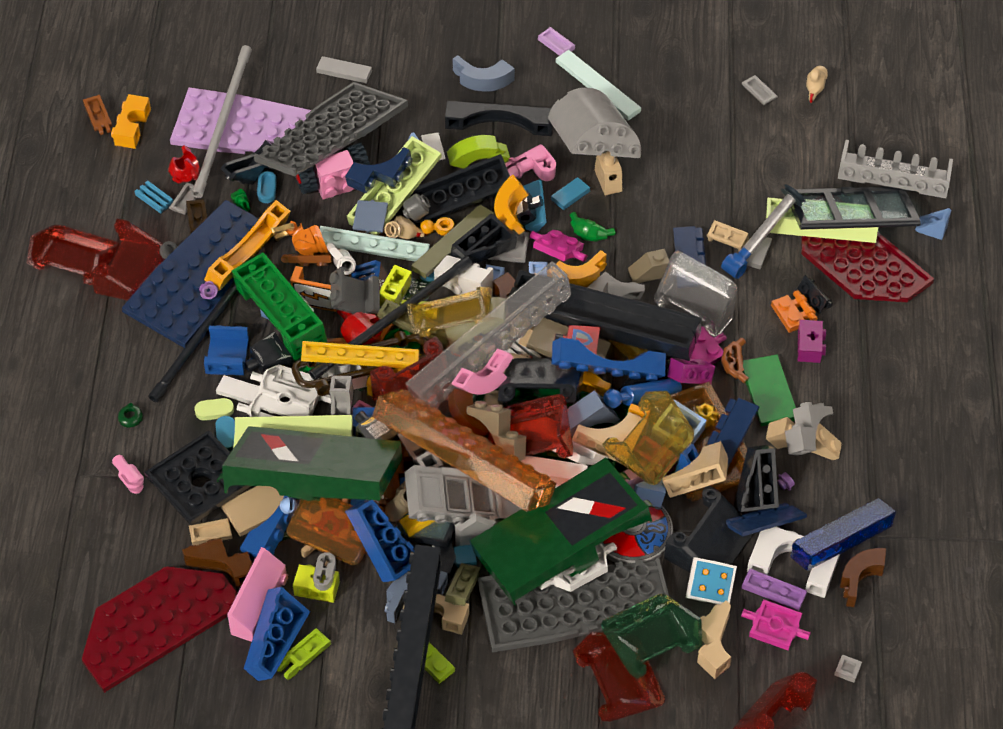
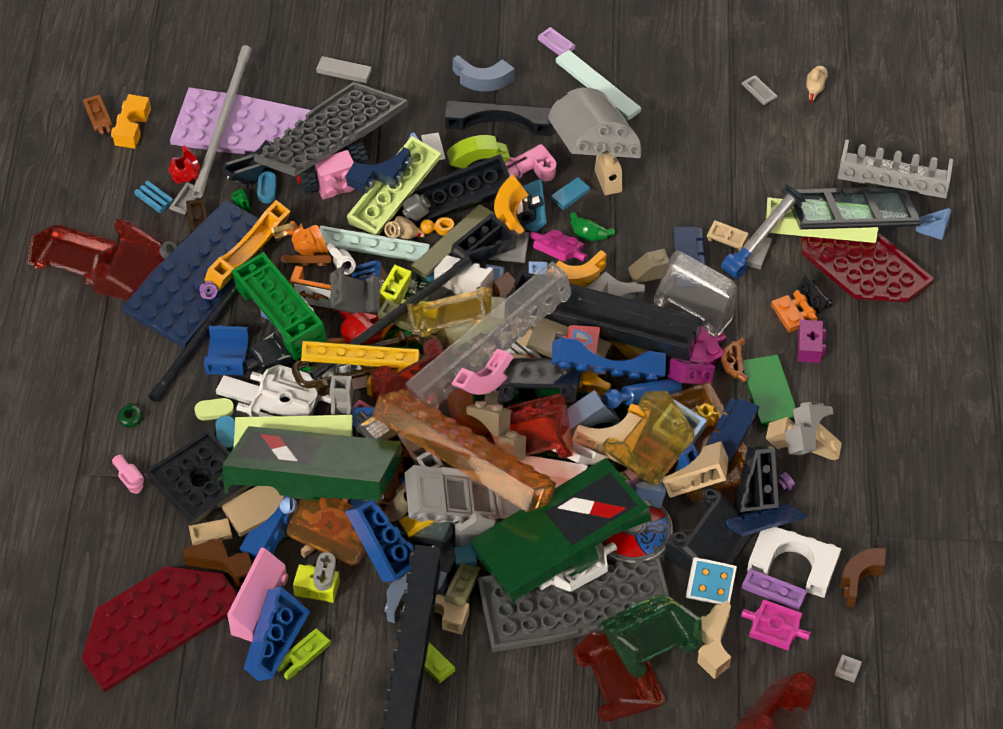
(370, 216): sand blue piece -> none
(842, 534): clear blue brick -> none

